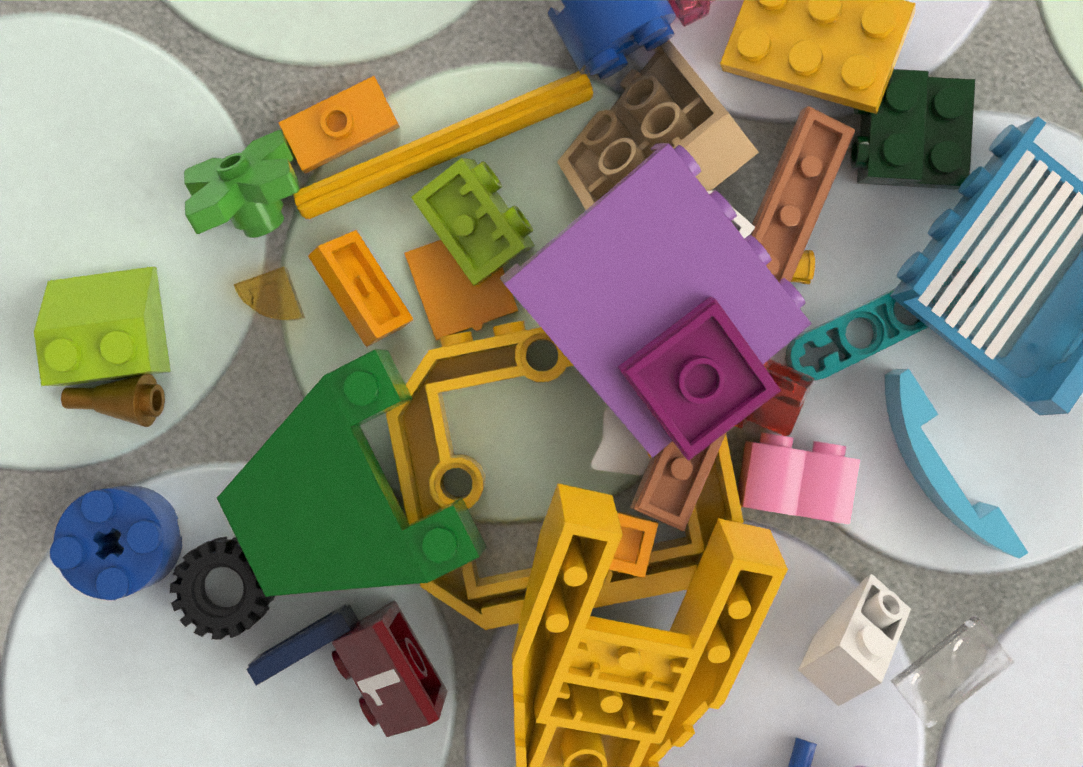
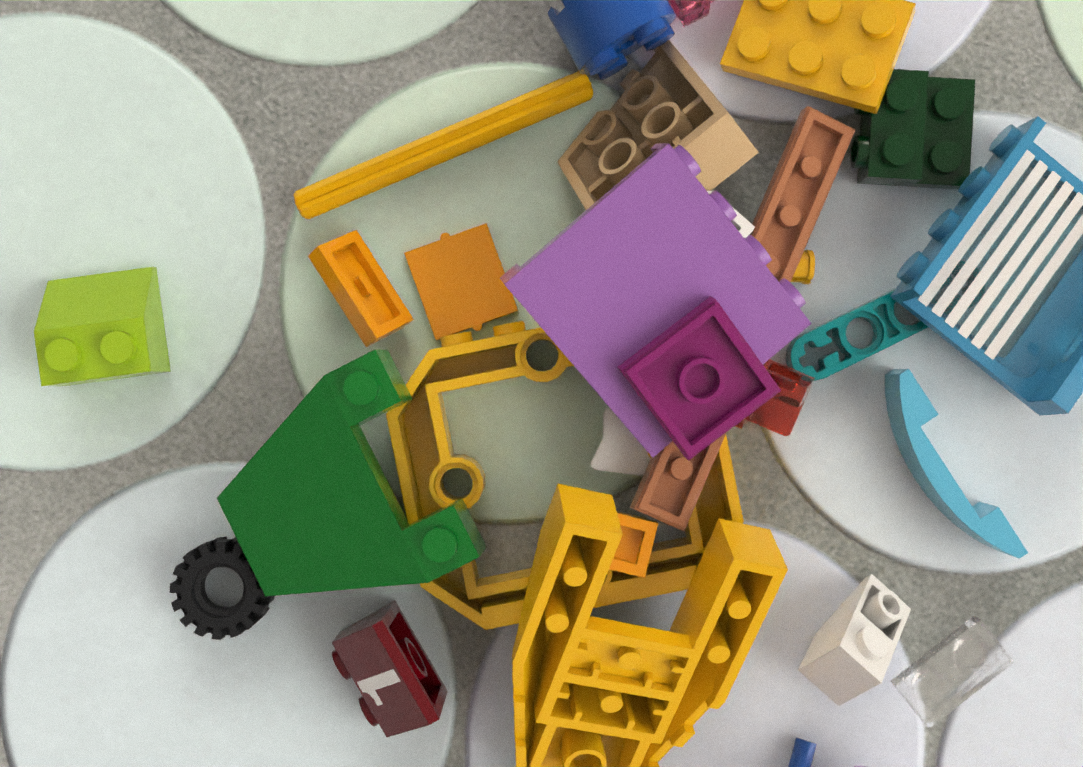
(88, 548): blue brick -> none
(130, 399): pearl gold cone -> none
(242, 187): bright green plant -> none
(271, 295): clear yellow tile -> none
(302, 644): dark blue tile -> none
(339, 124): light orange plate -> none
(474, 219): lime bracket -> none
(798, 481): bright pink brick -> none

